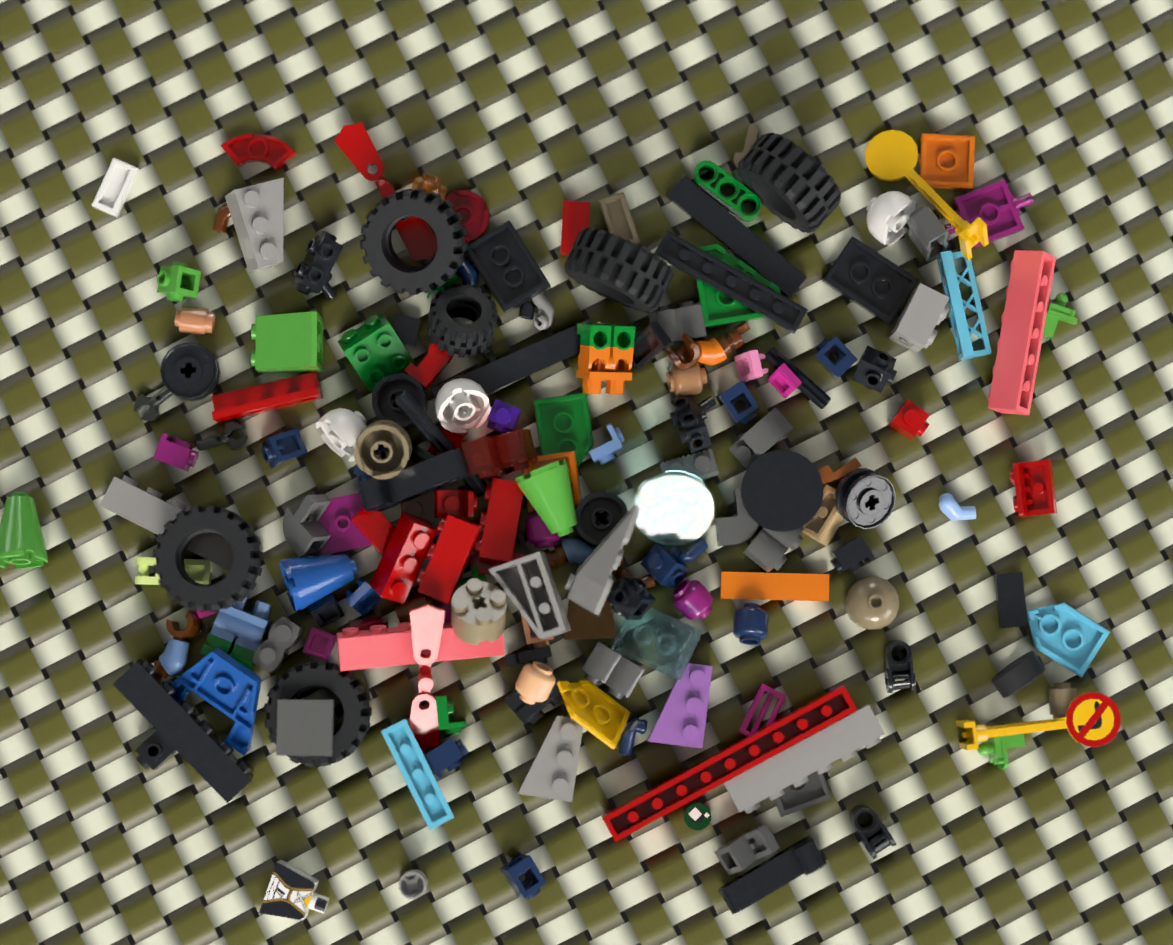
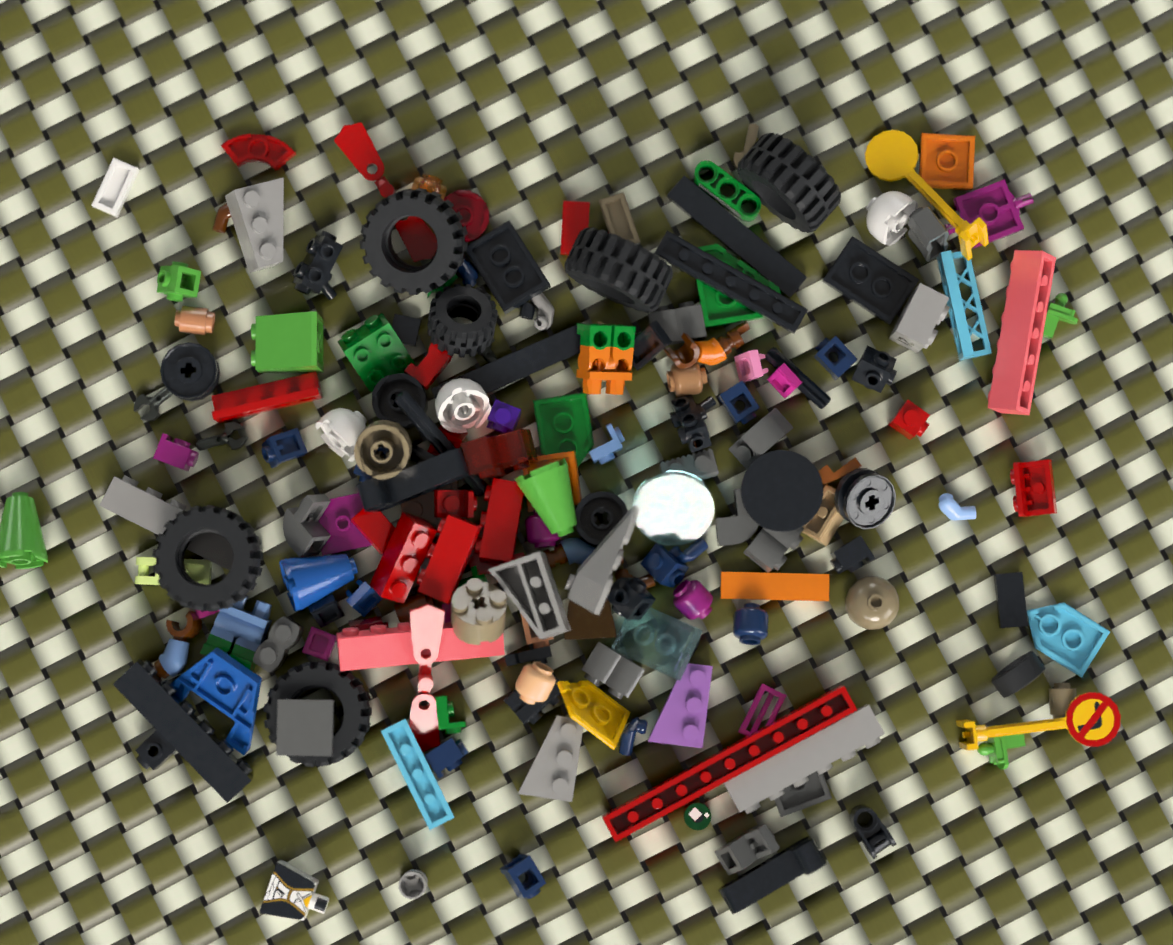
(899, 668): black piece -> none

